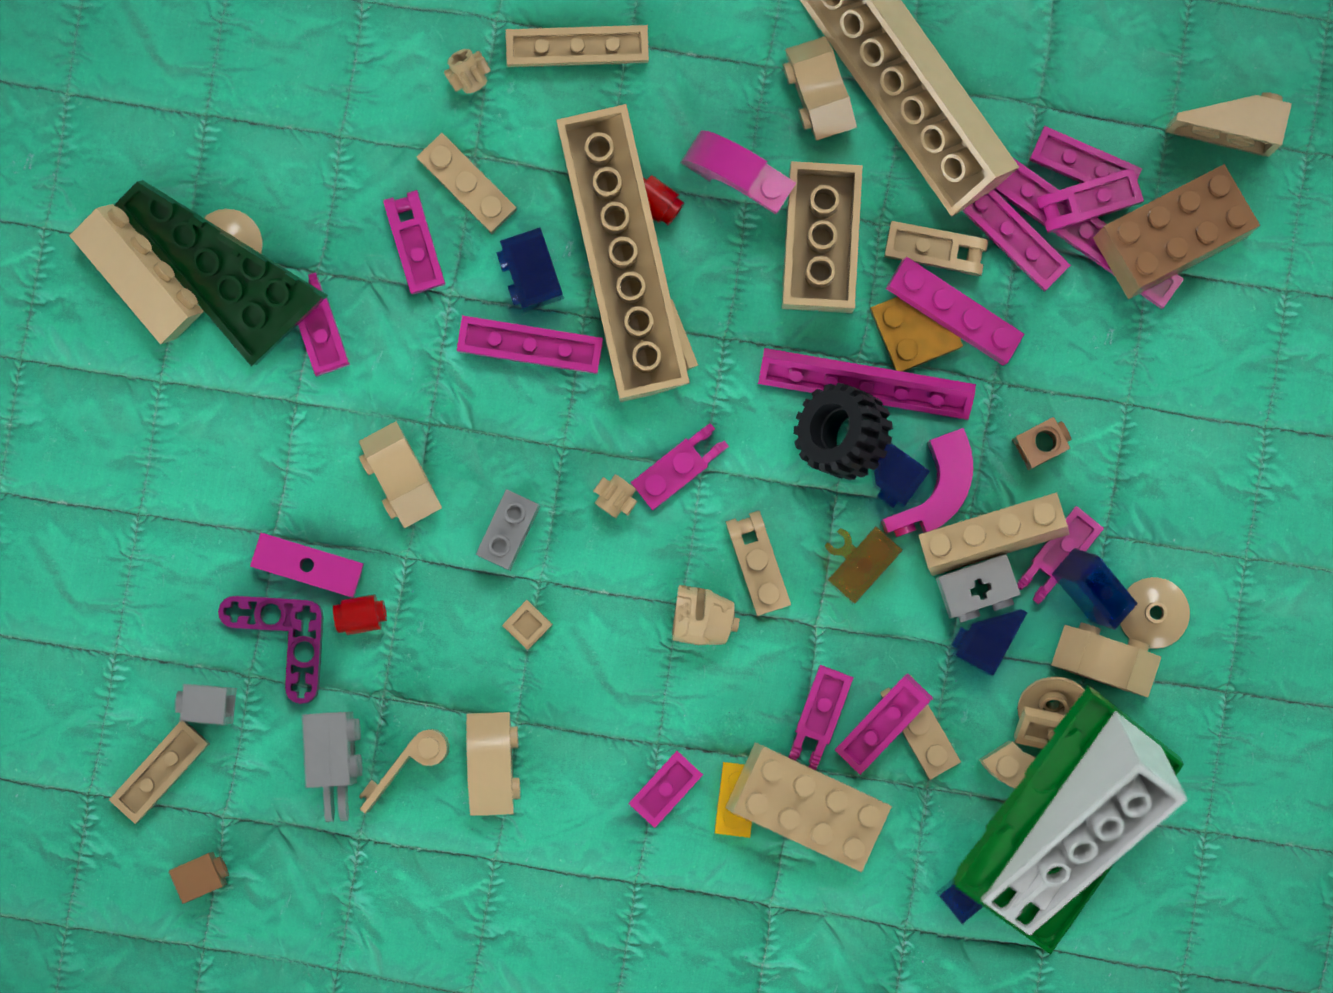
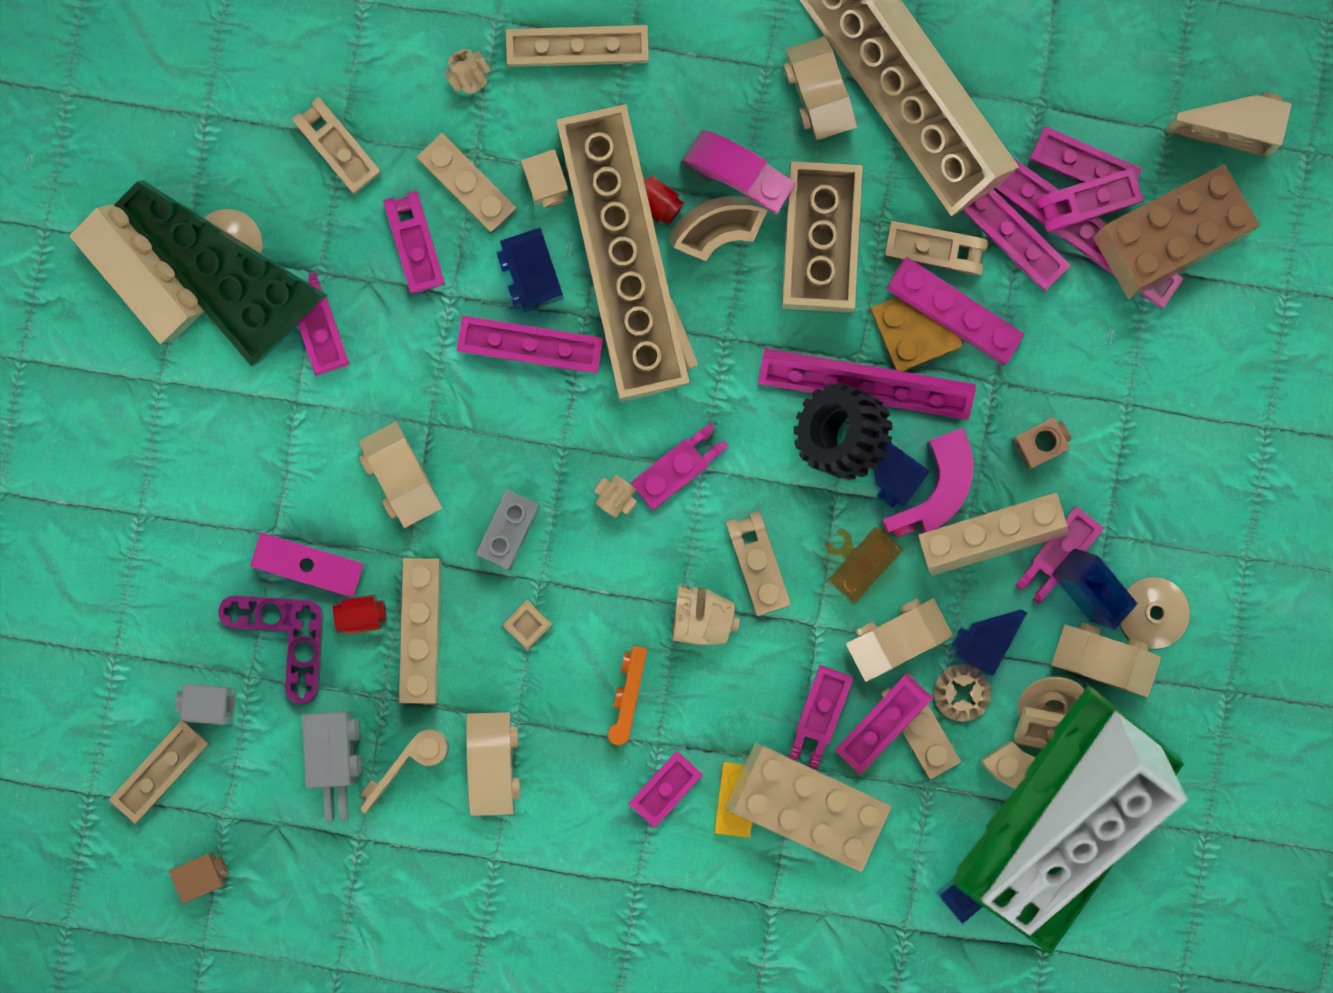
(337, 147): none -> tan plate
(420, 631): none -> tan brick
(545, 179): none -> tan brick
(627, 697): none -> orange plate
(716, 223): none -> tan brick
(899, 639): none -> tan brick
(945, 692): none -> tan gear
(994, 572): light grey brick -> none

